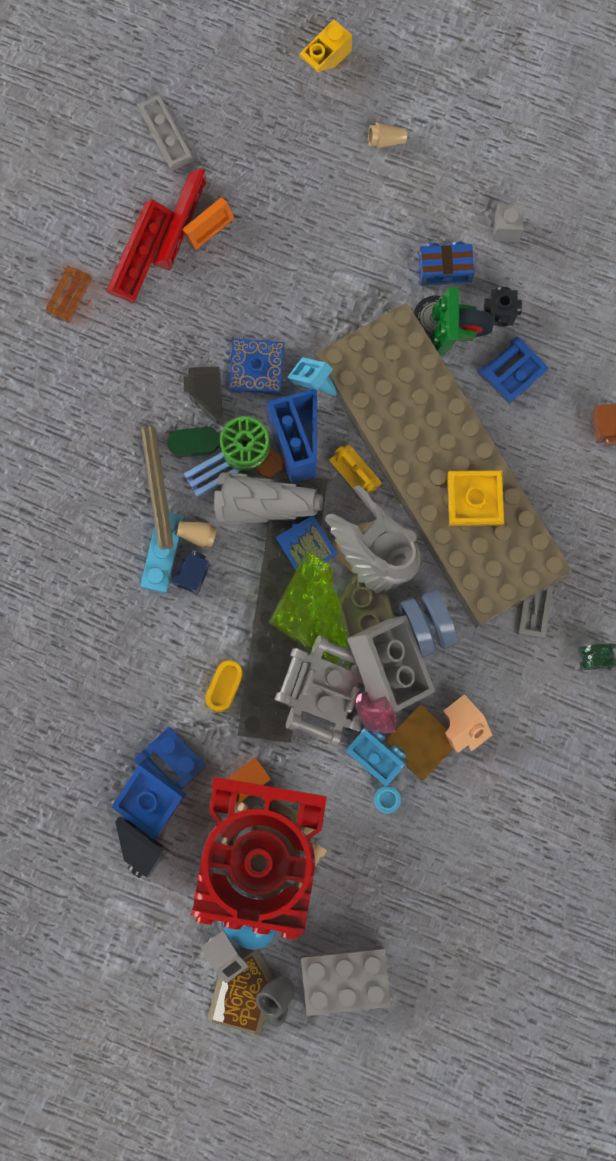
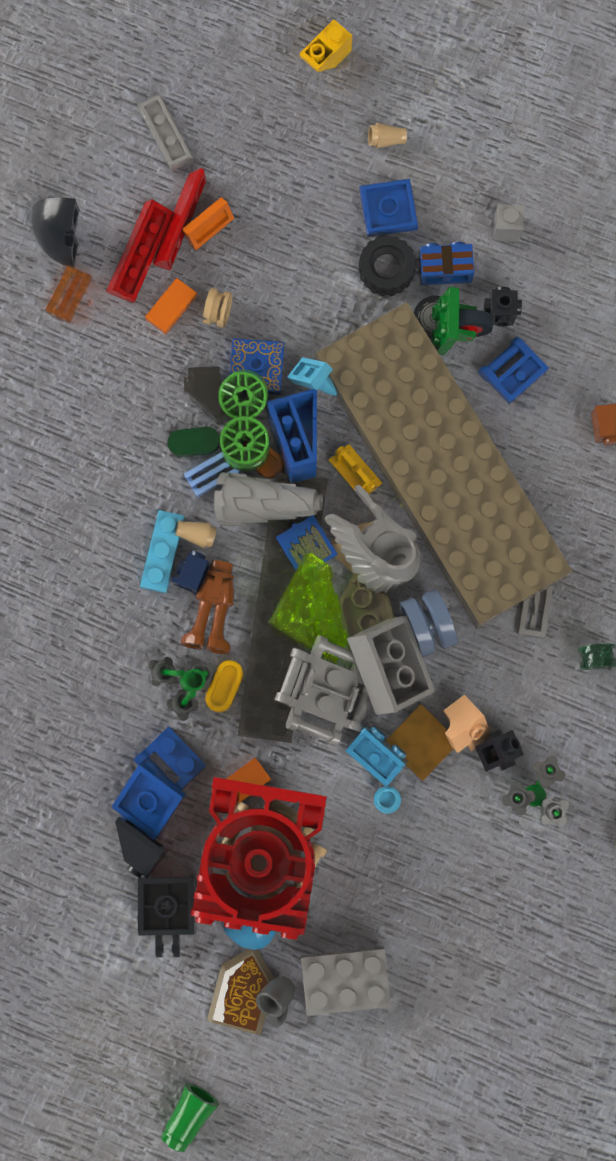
(55, 227): none -> black brick
(154, 920): none -> black hinge
(157, 488): dark tan axle -> none
(171, 306): none -> orange tile
(188, 1117): none -> green plant
(190, 680): none -> dark grey plant
(215, 592): none -> dark orange piece
(217, 307): none -> tan wheel
(224, 957): light grey brick -> none
(231, 399): none -> bright green wheel
(376, 714): clear pink slope -> none
(388, 208): none -> blue plate
(392, 246): none -> black tyre
(475, 498): yellow tile -> none
(499, 750): none -> black brick
(535, 795): none -> dark grey plant

